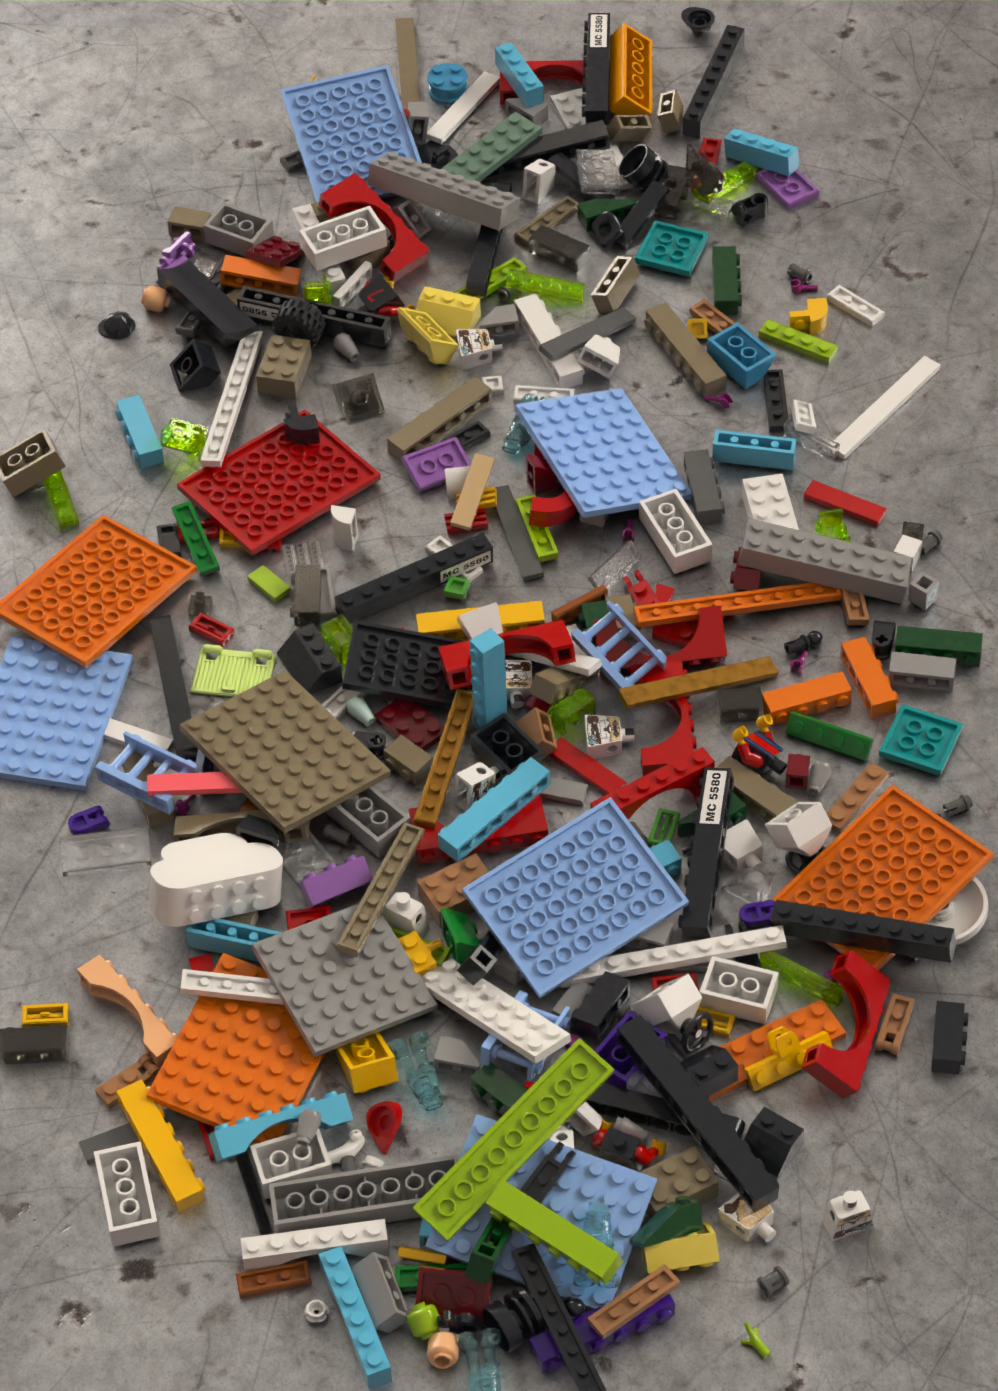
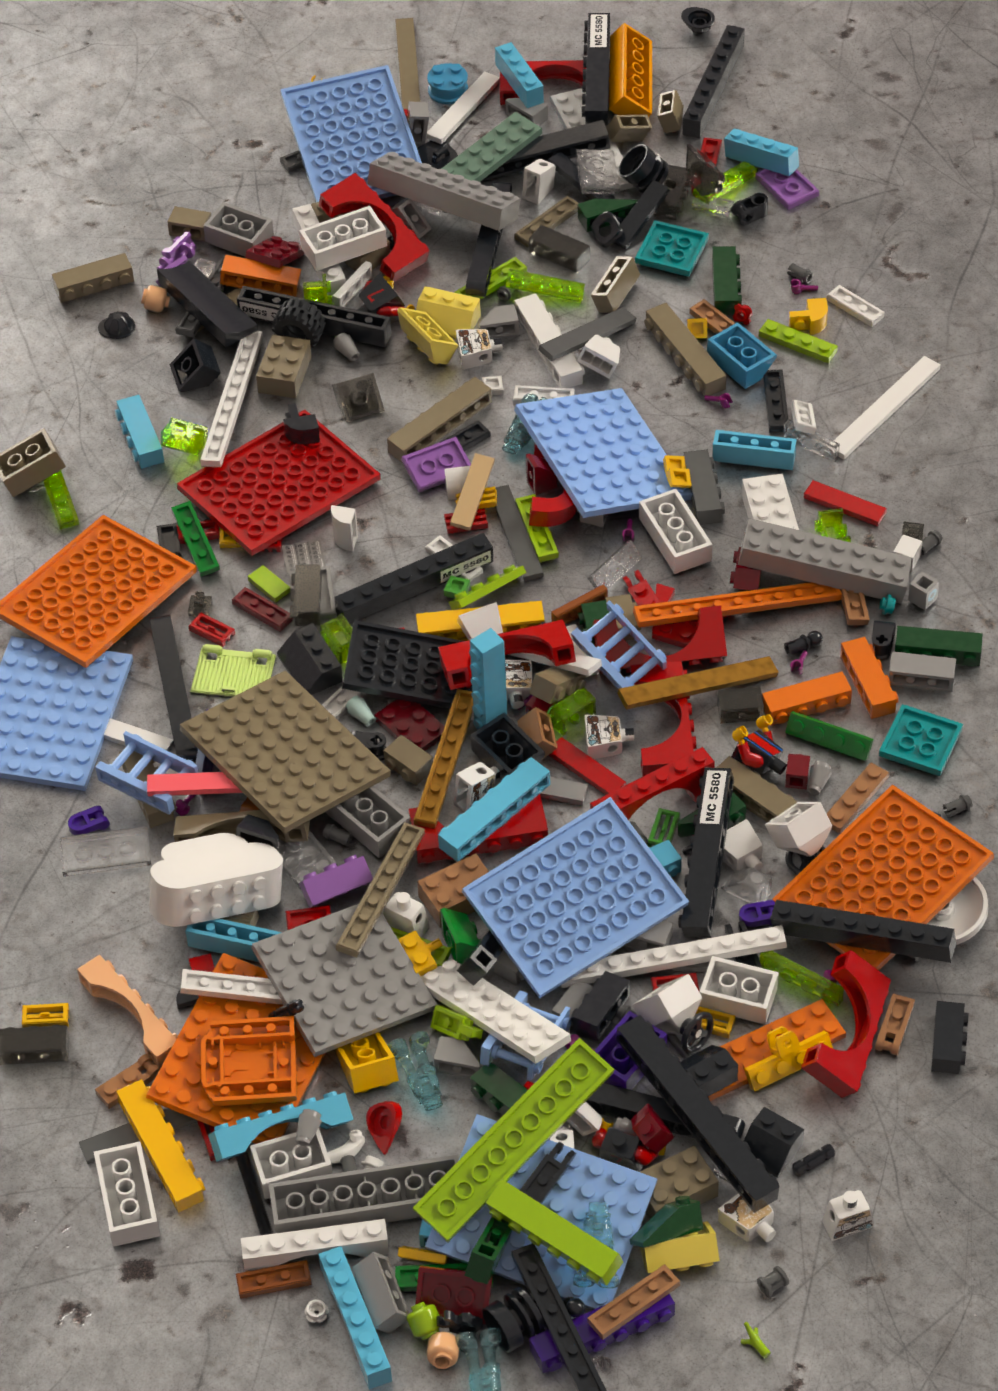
(92, 277): none -> dark tan brick
(185, 1000): none -> black tile
(250, 1061): none -> orange wedge
(262, 609): none -> dark red tile
(290, 1009): none -> black axle
(454, 1024): none -> lime hinge
(481, 589): none -> lime plate
(651, 1129): none -> dark red slope
(676, 471): none -> yellow slope
(745, 310): none -> red plate
(813, 1159): none -> black axle
(887, 604): none -> teal plate

